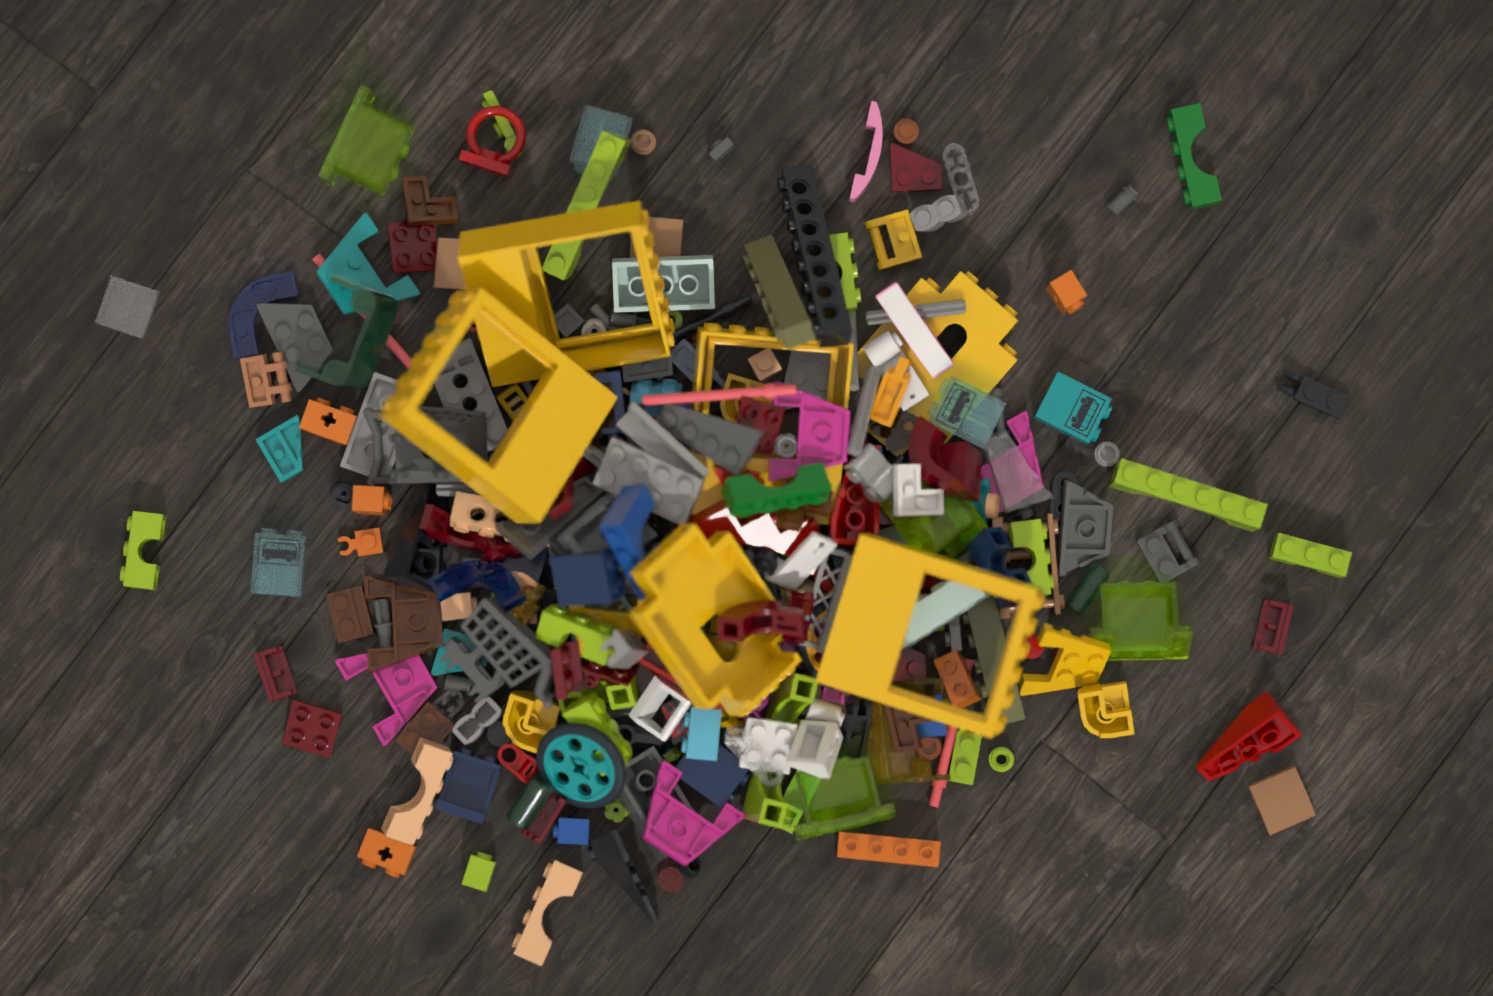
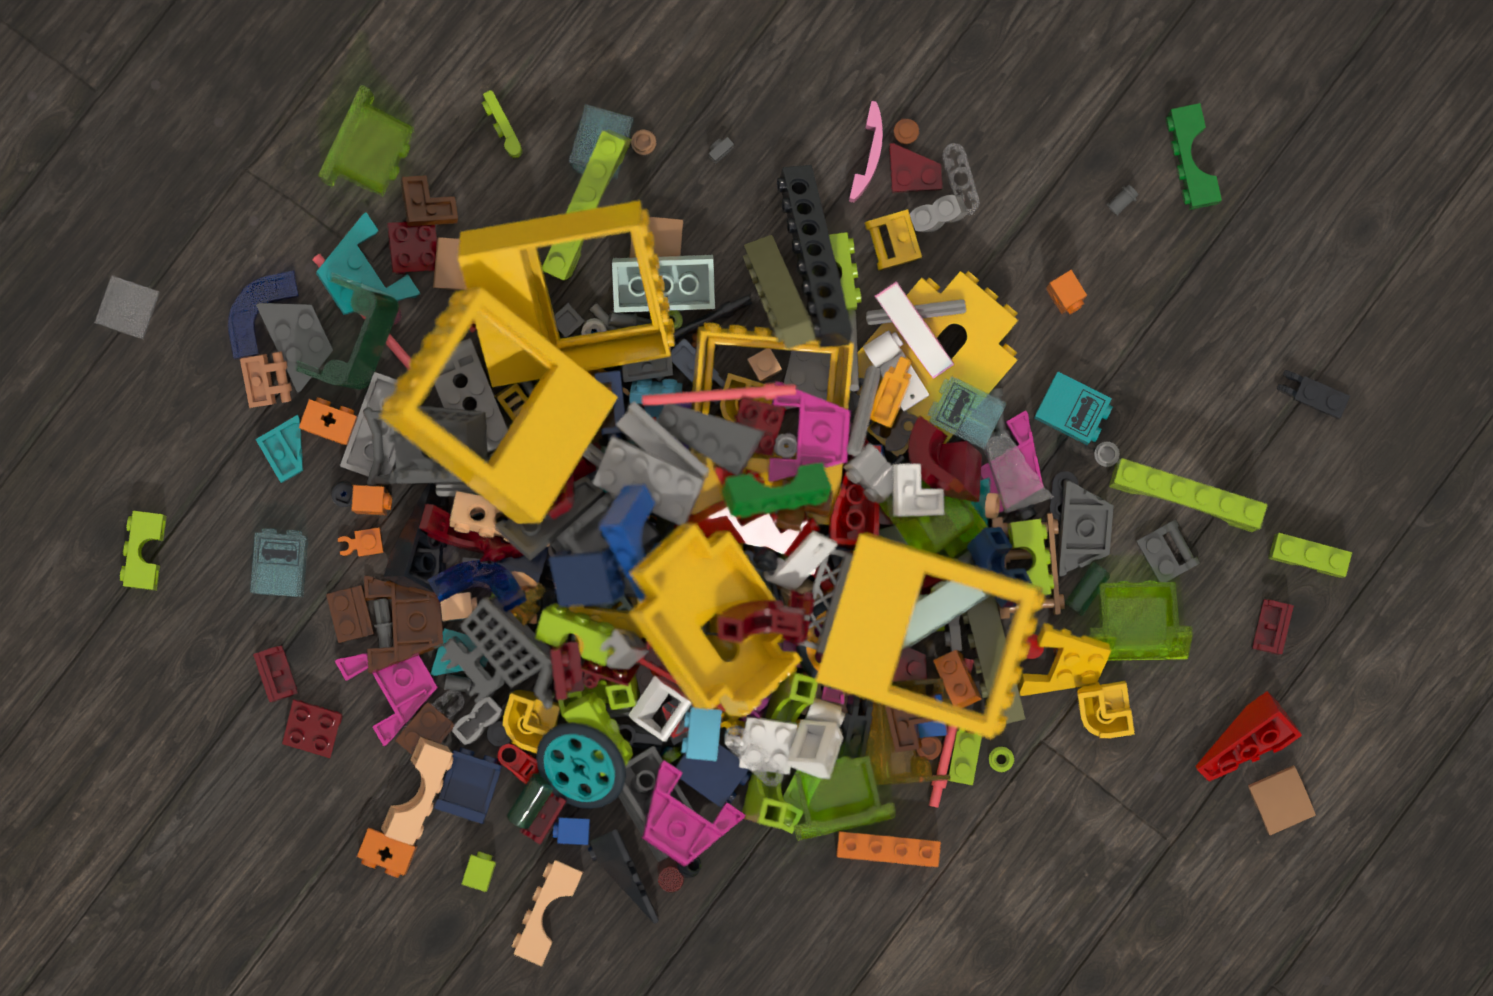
(488, 159): red tile -> none
(615, 816): lime plate -> none

